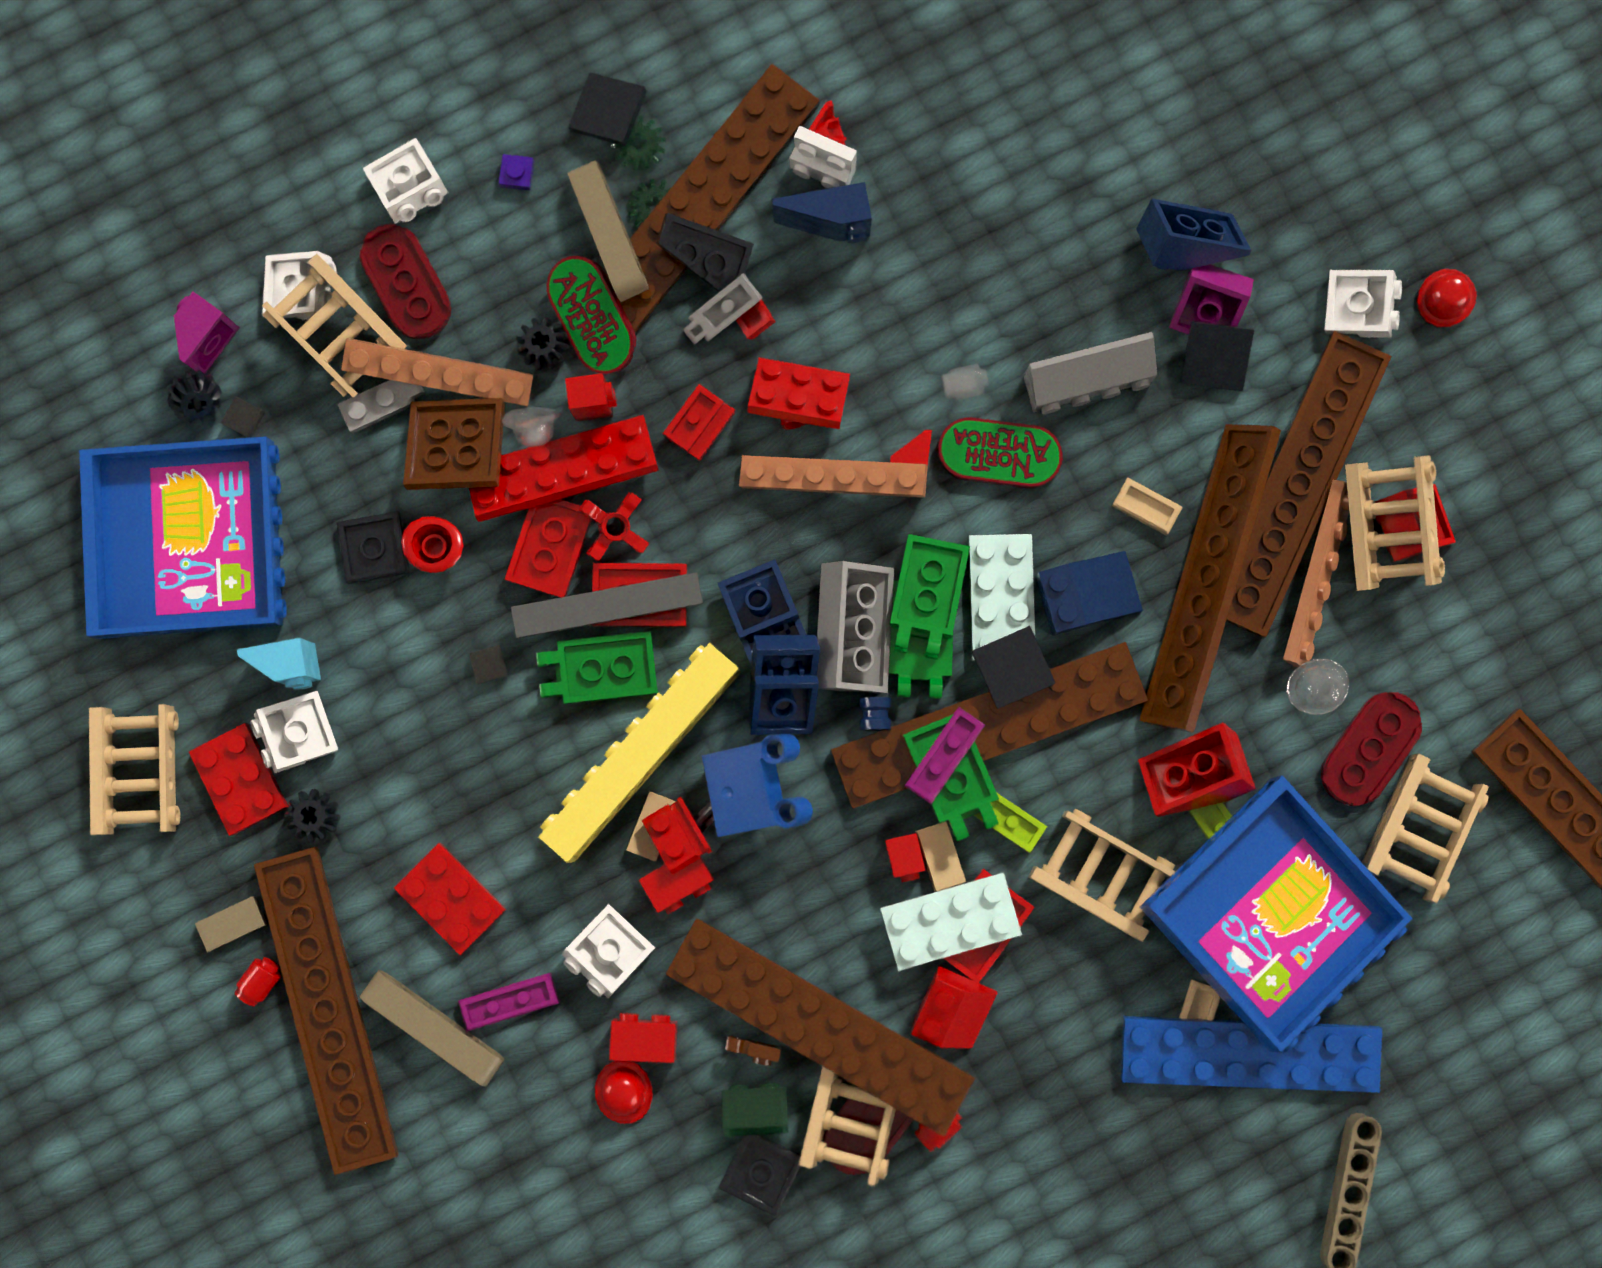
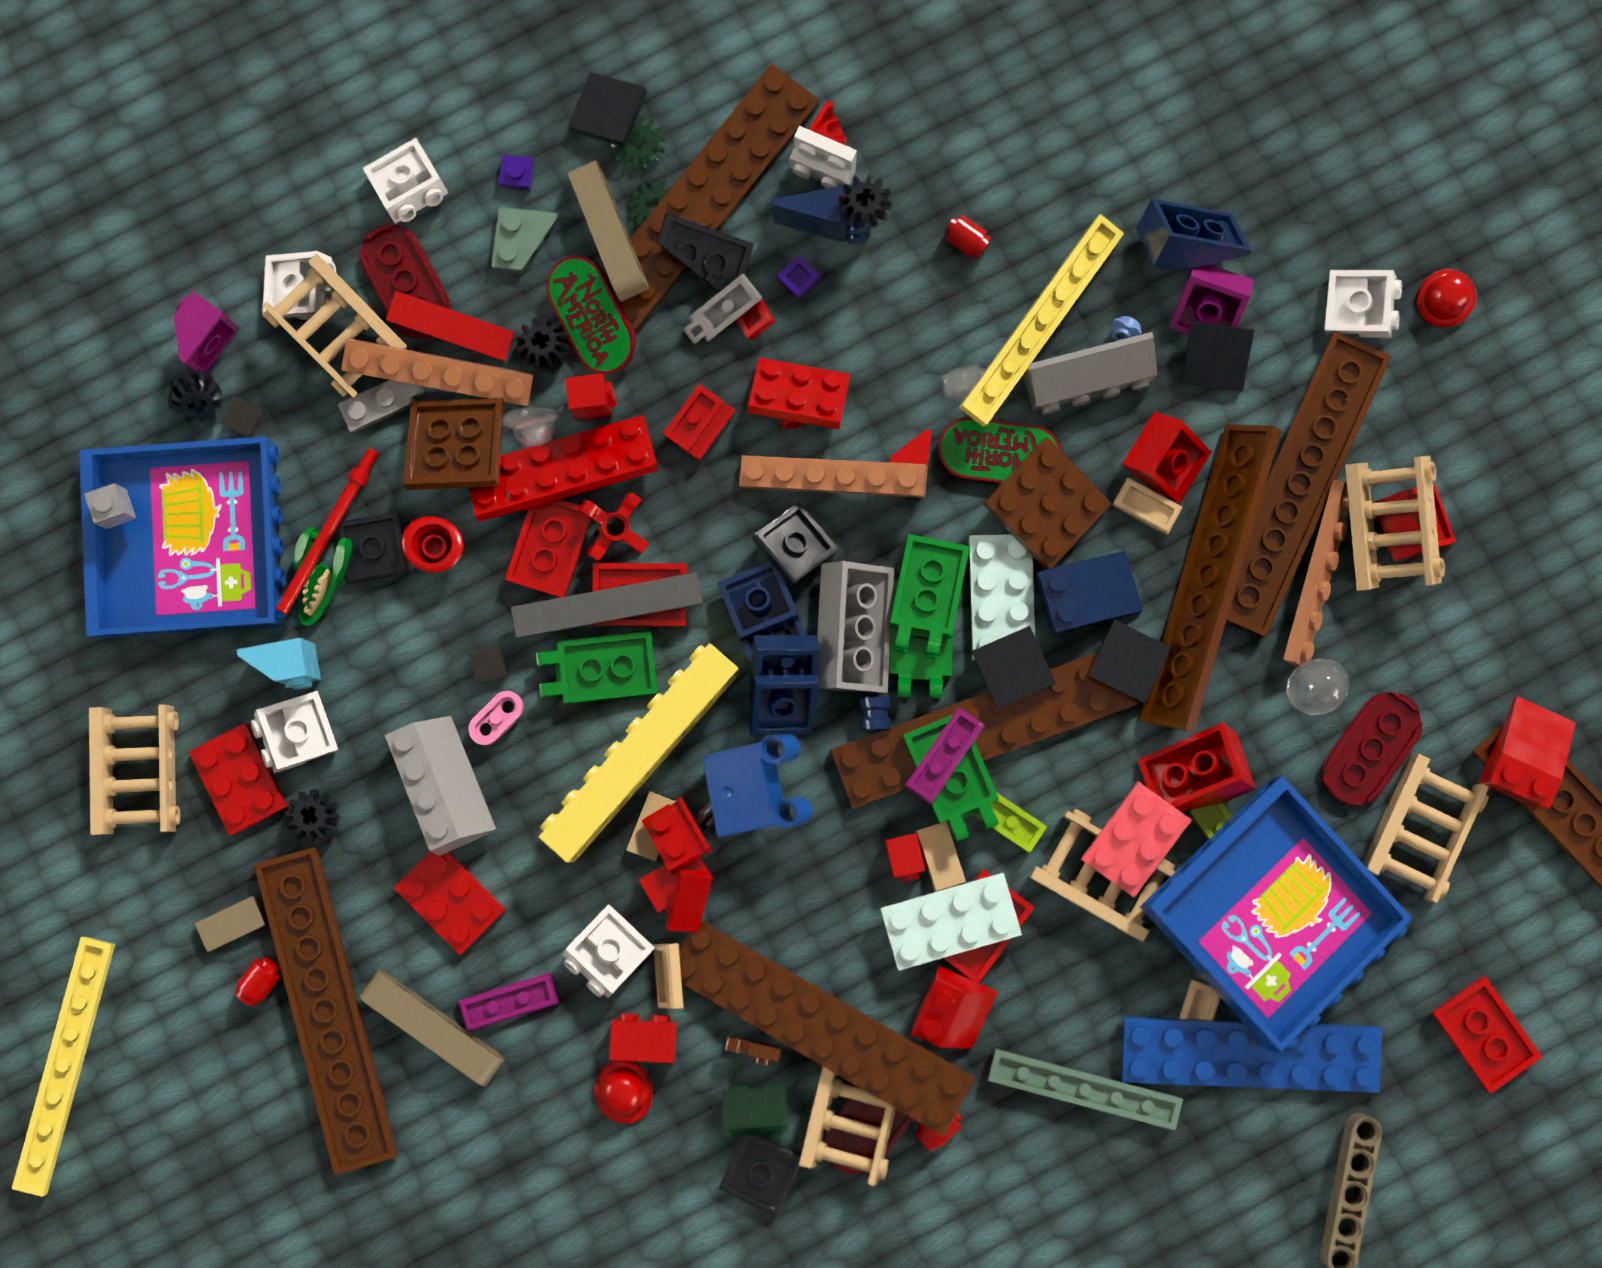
(63, 1066): none -> light yellow plate
(110, 506): none -> light grey brick
(323, 579): none -> green animal
(357, 478): none -> red bar
(440, 784): none -> light grey slope
(450, 326): none -> red tile
(496, 717): none -> bright pink plate
(519, 236): none -> sand green wing
(668, 976): none -> tan tile
(688, 901): none -> red tile
(794, 543): none -> tile
(798, 277): none -> dark purple plate
(877, 202): none -> black gear
(967, 236): none -> red brick
(1041, 320): none -> light yellow plate
(1046, 503): none -> reddish brown plate
(1085, 1089): none -> sand green plate
(1125, 328): none -> medium blue plate
(1128, 662): none -> black tile
(1136, 839): none -> coral plate
(1167, 456): none -> red slope
(1486, 1034): none -> red plate
(1529, 754): none -> red slope

